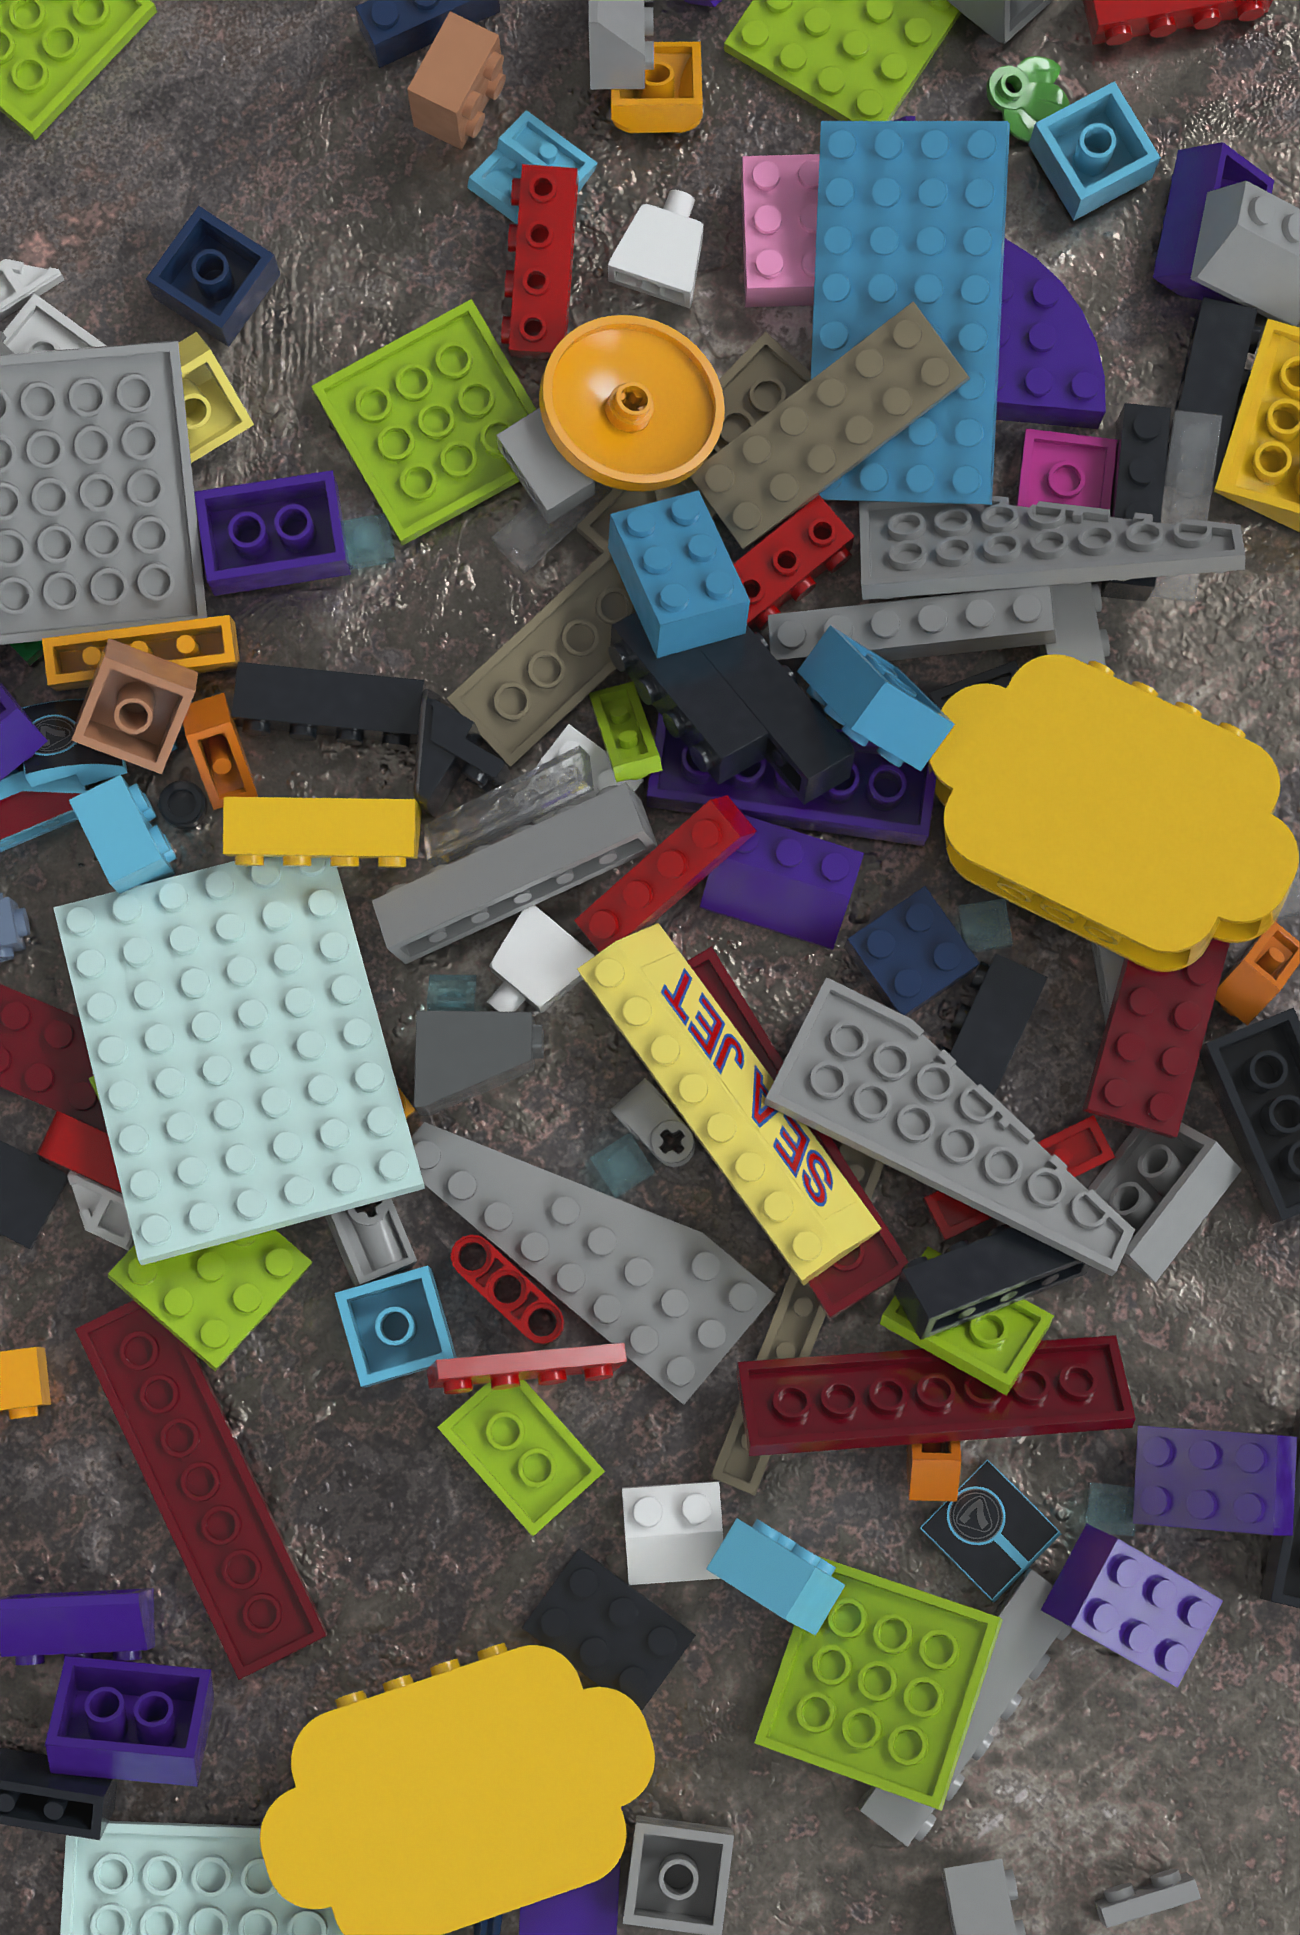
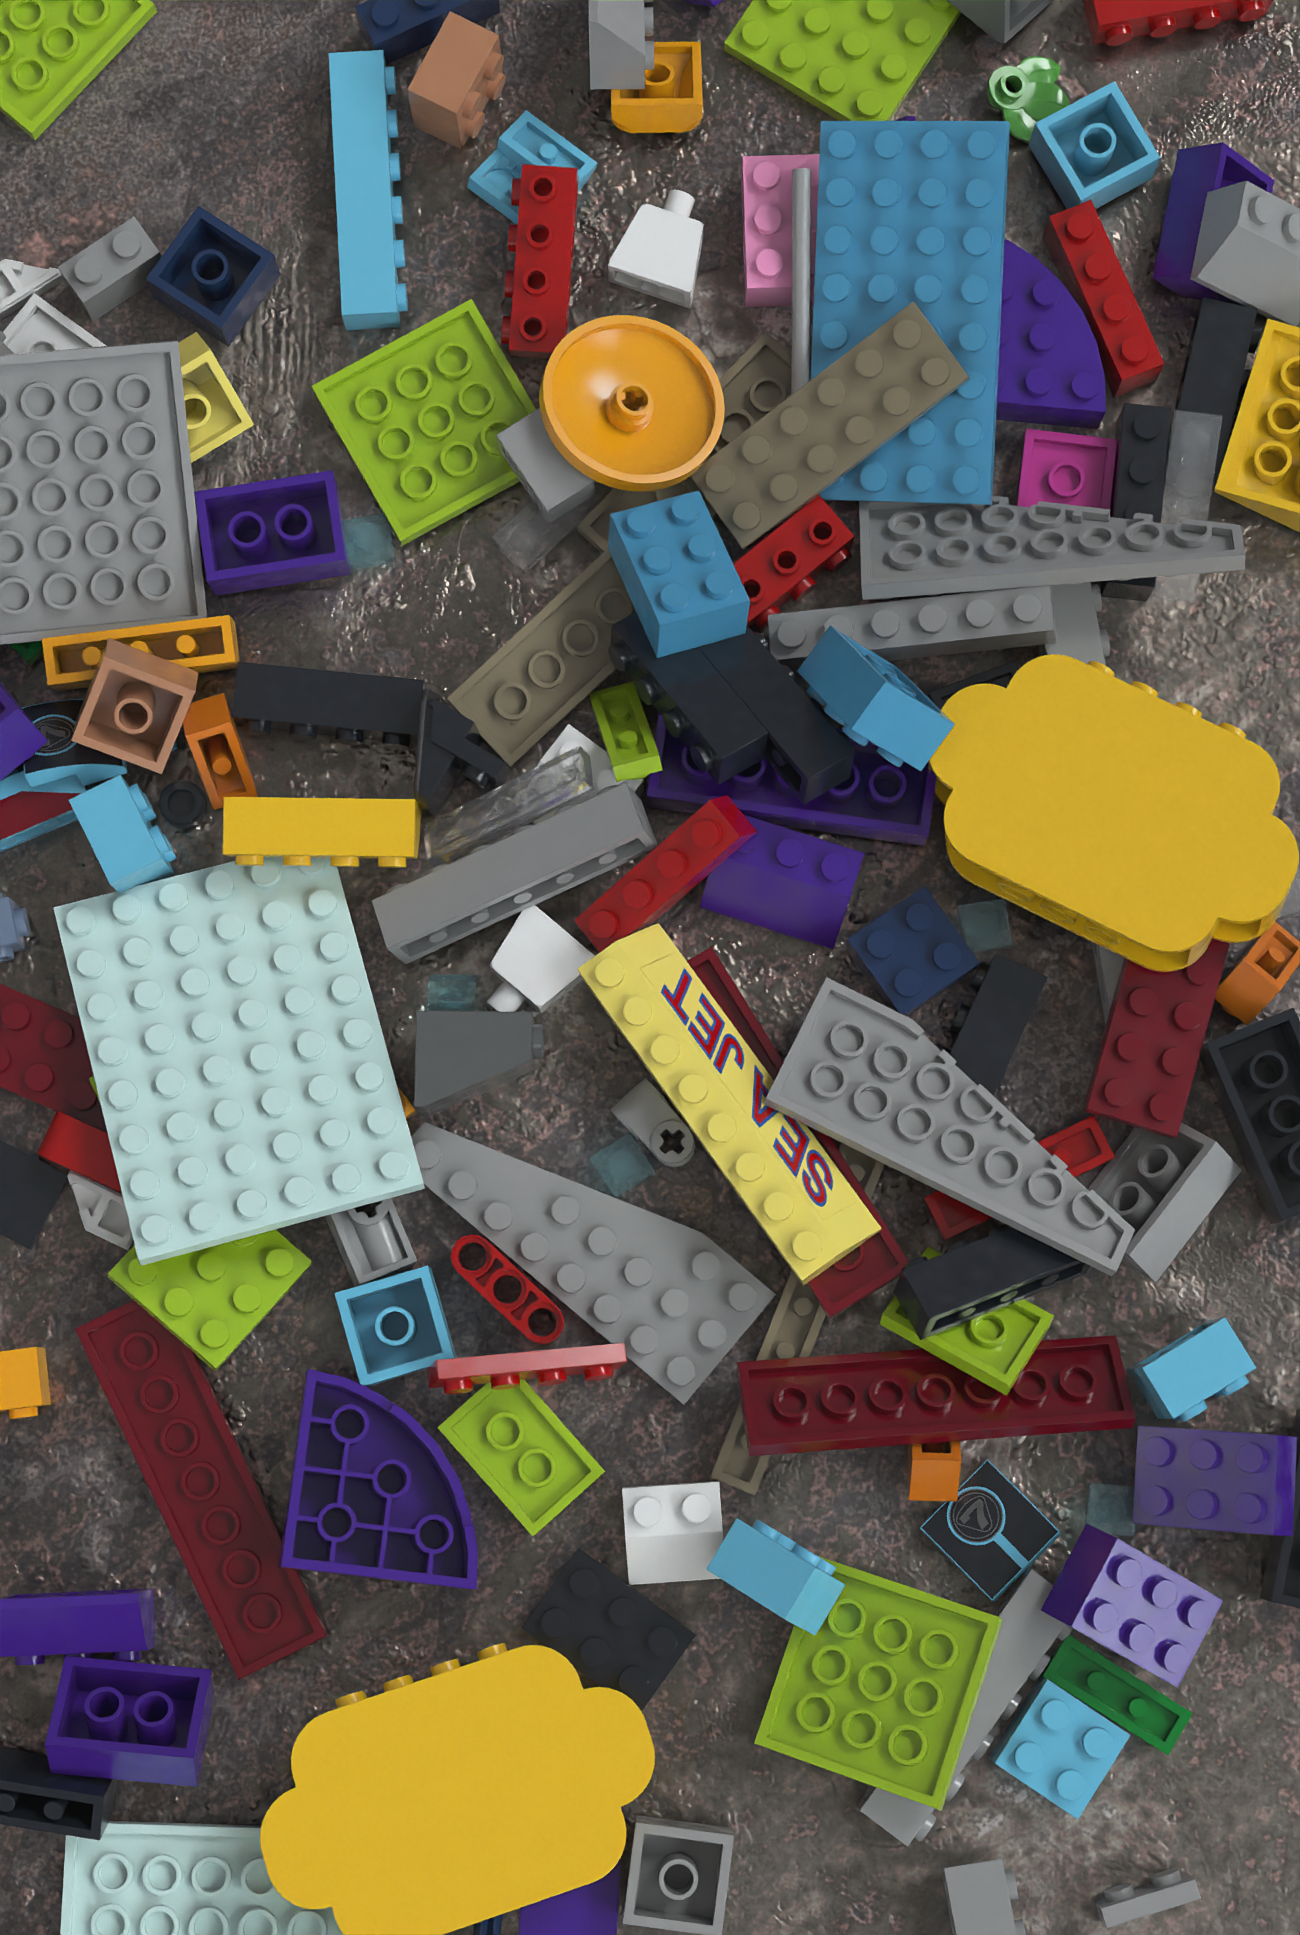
(111, 268): none -> light grey brick
(365, 190): none -> medium azure brick
(373, 1493): none -> dark purple brick
(801, 277): none -> light grey bar
(1059, 1747): none -> medium azure brick
(1103, 293): none -> red brick
(1117, 1694): none -> green plate
(1193, 1369): none -> medium azure brick

